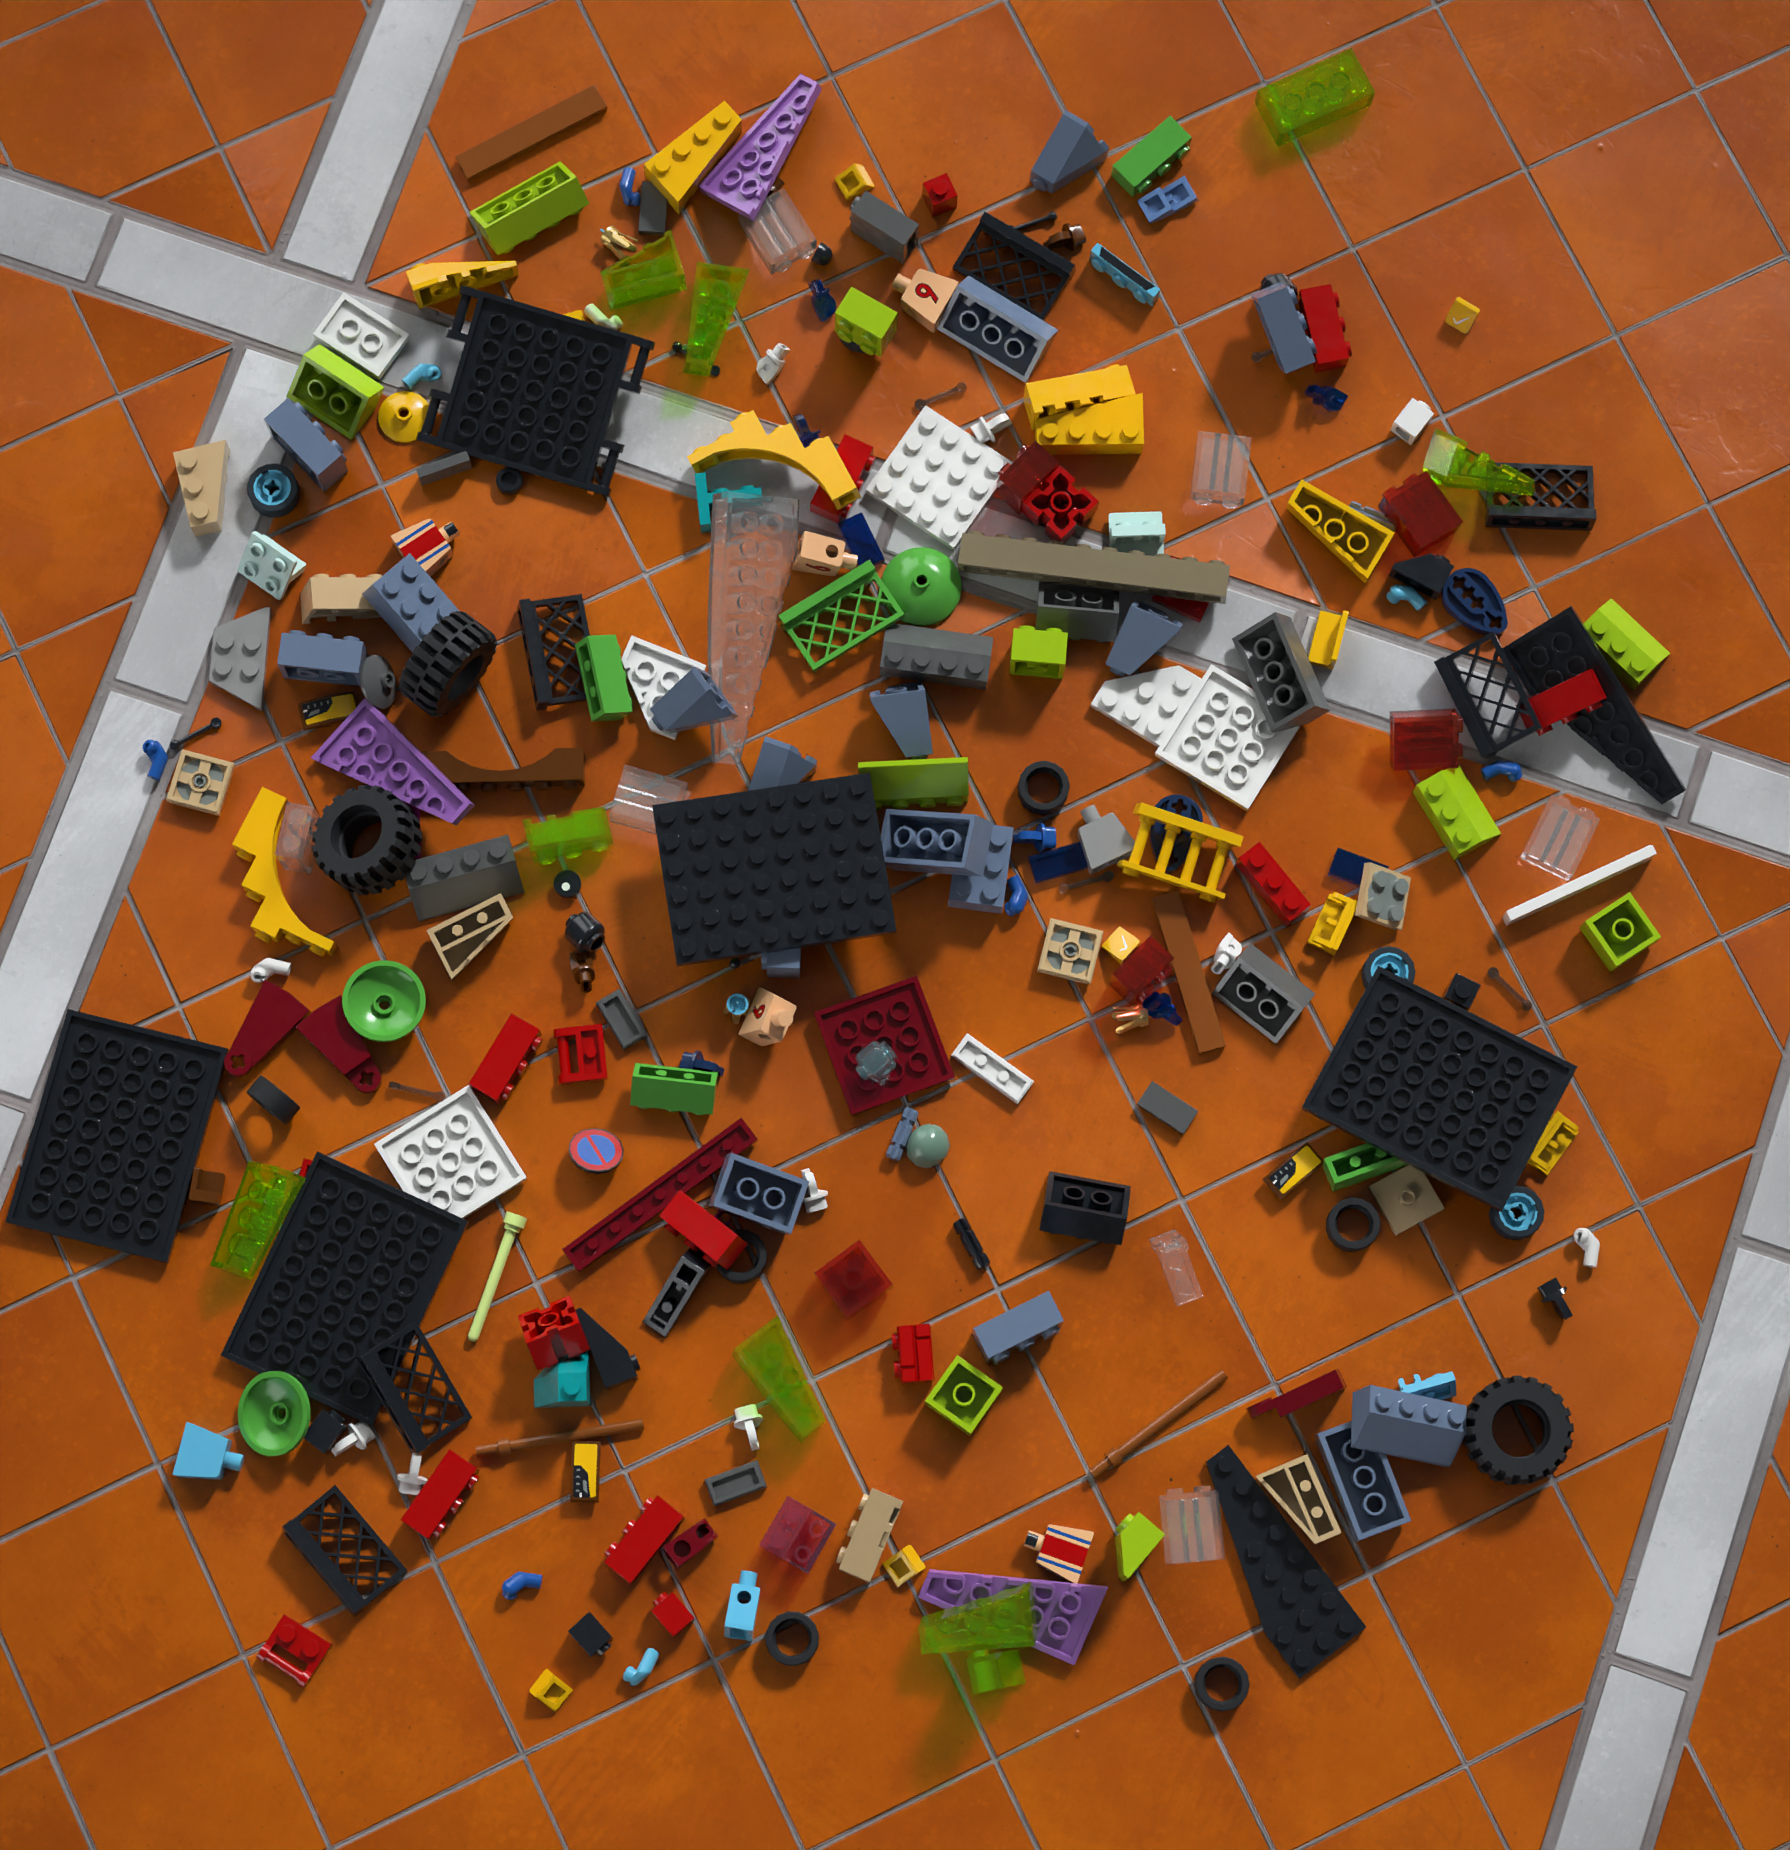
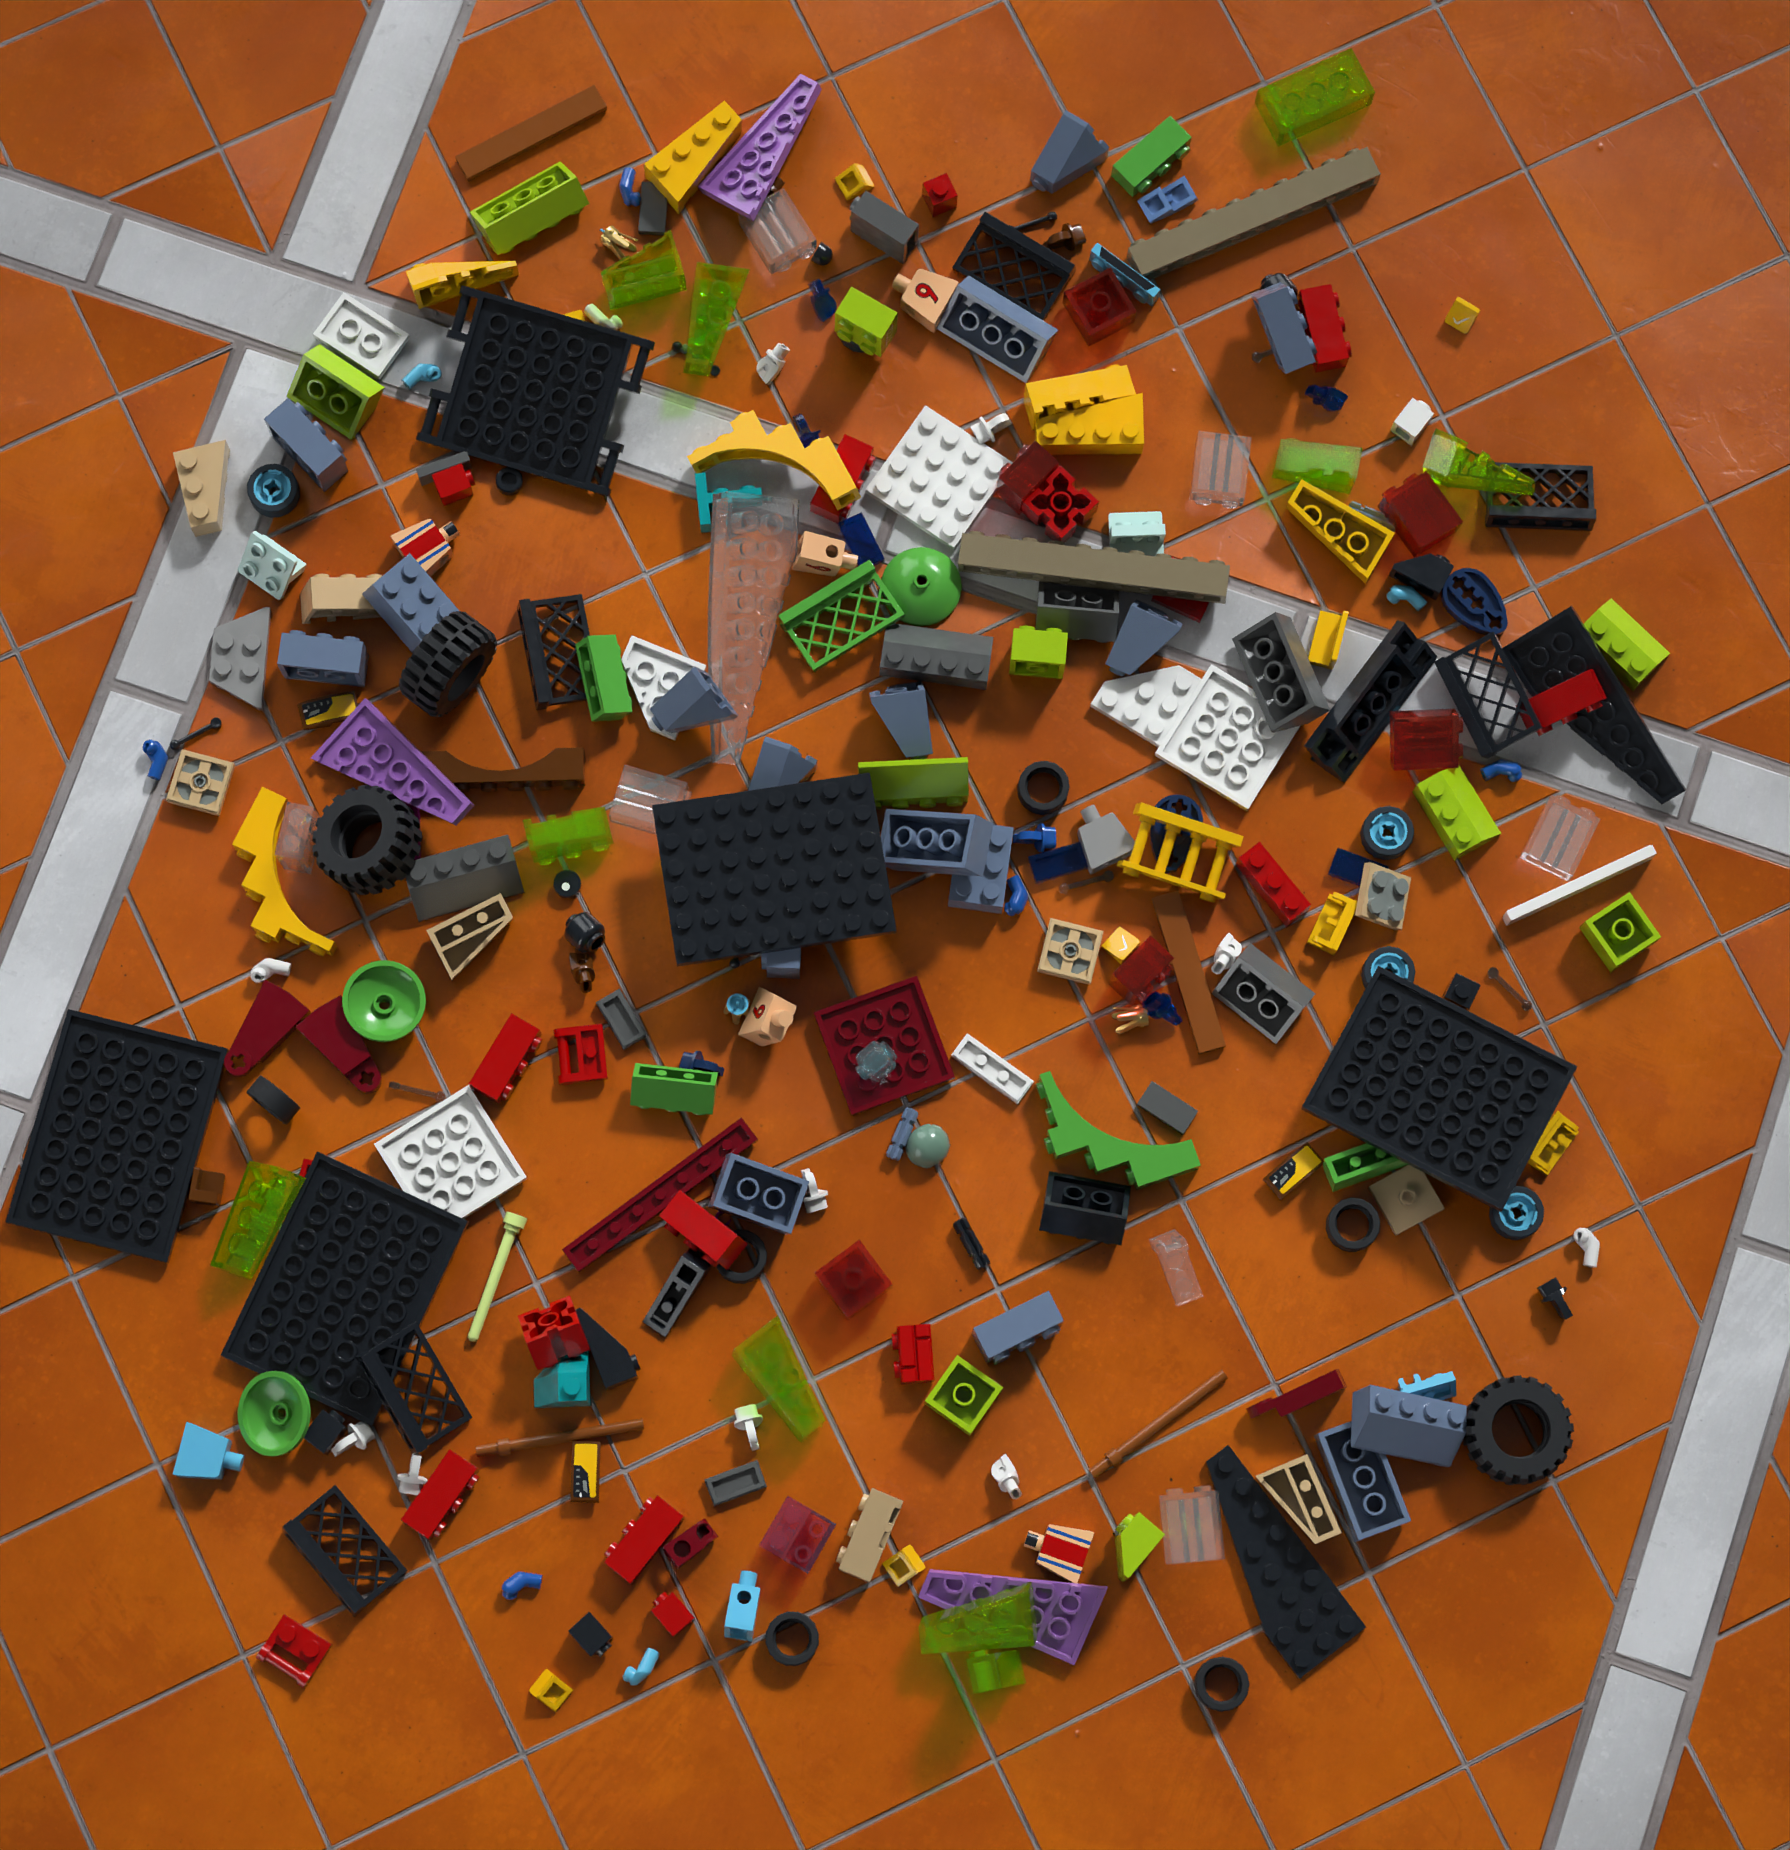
(378, 681): dark grey dish -> none
(402, 428): yellow dish -> none
(453, 484): none -> red brick
(596, 1151): piece -> none
(920, 403): clear smoke hinge -> none
(1007, 1476): none -> white piece
(1074, 1134): none -> bright green arch
(1099, 306): none -> clear red brick
(1254, 214): none -> dark tan brick
(1318, 464): none -> clear neon green wedge
(1367, 702): none -> black slope
(1389, 846): none -> wheel

